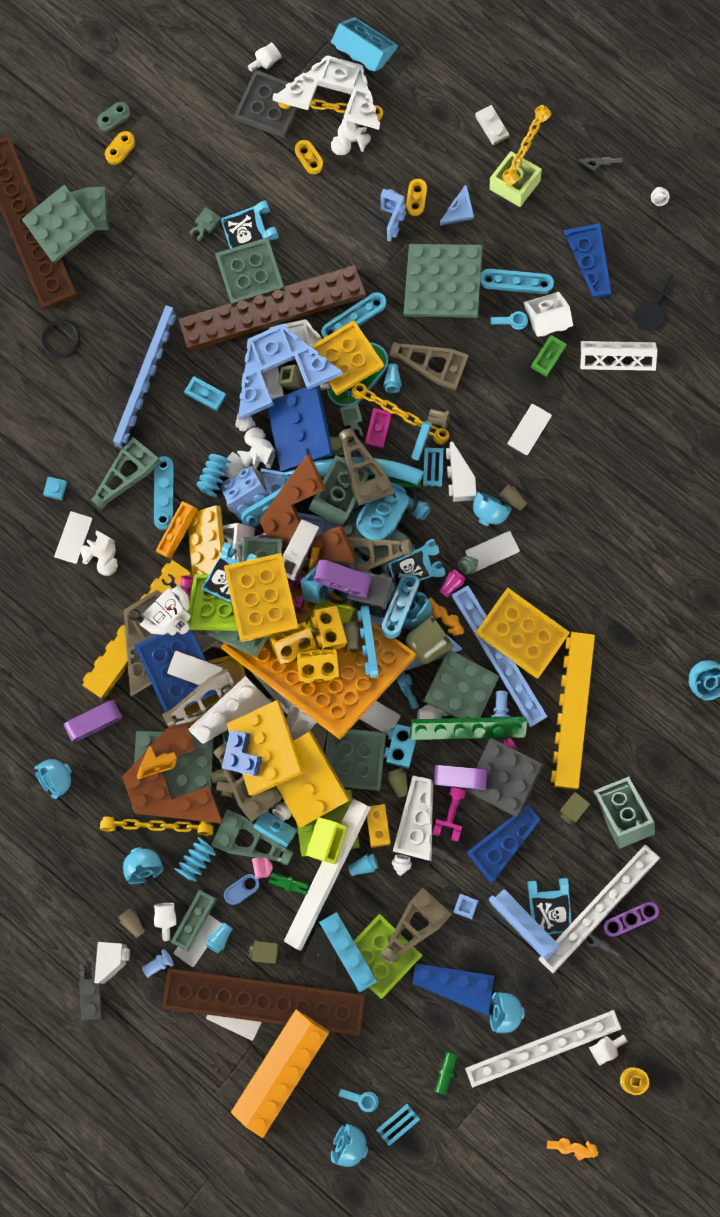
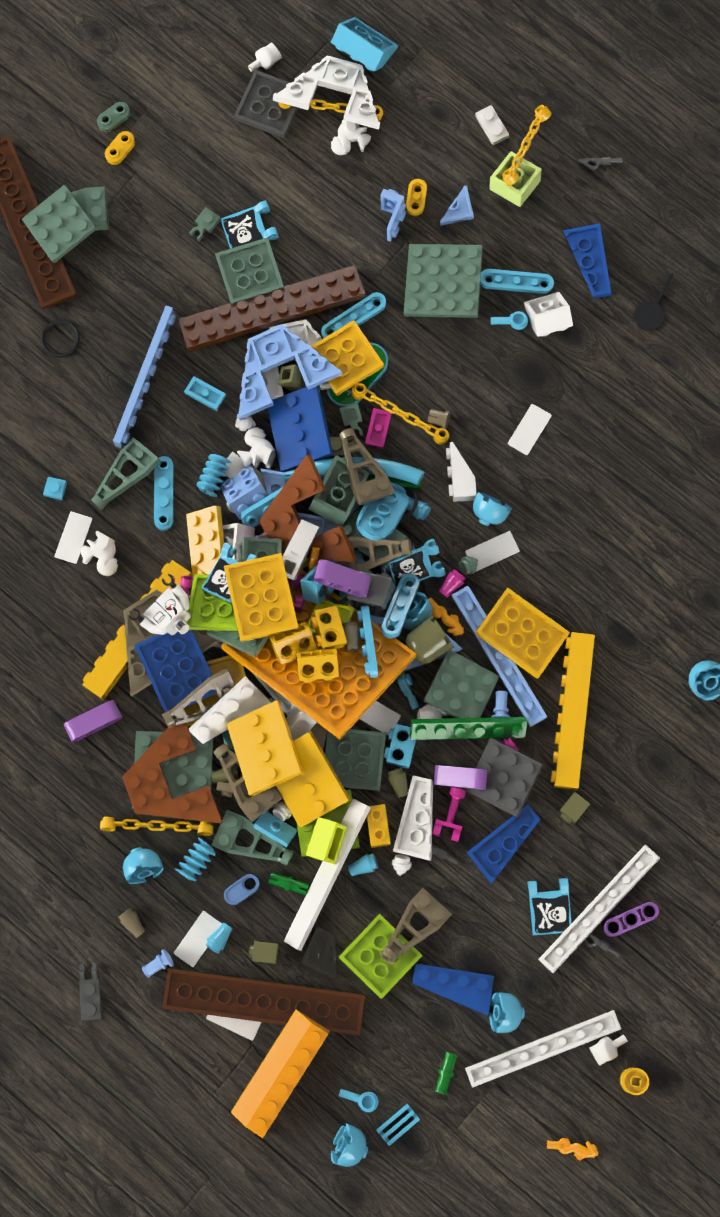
(54, 776): medium azure cylinder -> none
(110, 960): white slope -> none
(153, 765): light orange slope -> none
(165, 918): white piece -> none
(176, 530): light orange tile -> none
(191, 668): white sticker -> none
(193, 920): sand green tile -> none
(236, 757): plate -> none
(262, 867): bright pink plate -> none
(308, 158): yellow plate -> none
(348, 952): medium azure plate -> none
(392, 379): medium azure cone -> none
(425, 429): medium azure tile -> none
(433, 483): medium azure tile -> none
(452, 370): dark tan plate -> none
(465, 906): light blue tile -> none
(512, 497): dark tan cone -> none
(524, 924): light blue fence -> none
(548, 355): bright green plate -> none
(620, 349): white fence -> none
(624, 812): sand green slope -> none
(660, 196): white plate -> none

